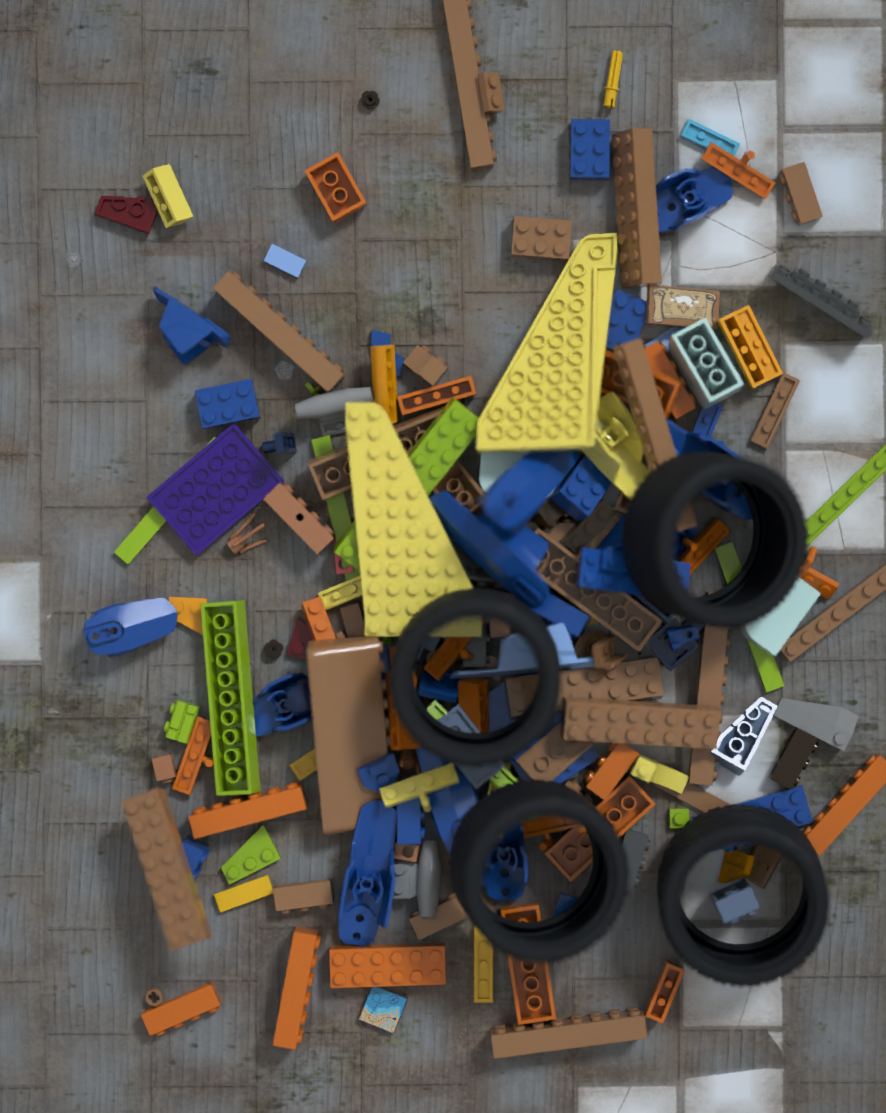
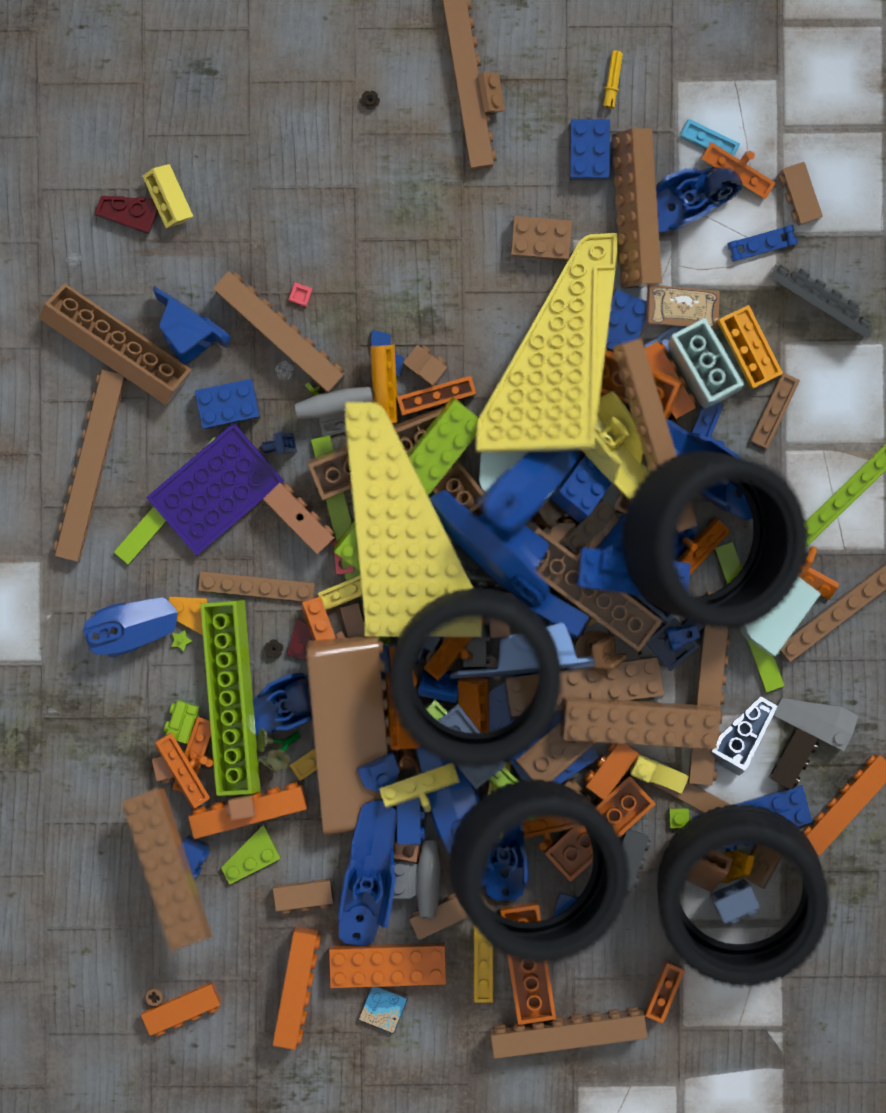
(90, 465): none -> medium nougat brick
(114, 343): none -> medium nougat brick
(181, 640): none -> lime piece
(183, 770): none -> orange plate
(238, 543): nougat plant -> none
(241, 807): none -> nougat brick
(244, 893): yellow tile -> none
(256, 586): none -> medium nougat plate
(276, 759): none -> olive plant
(285, 261): light blue tile -> none
(300, 294): none -> coral tile
(335, 187): orange brick -> none
(710, 870): none -> nougat brick
(721, 184): none -> dark blue cylinder
(762, 243): none -> blue plate

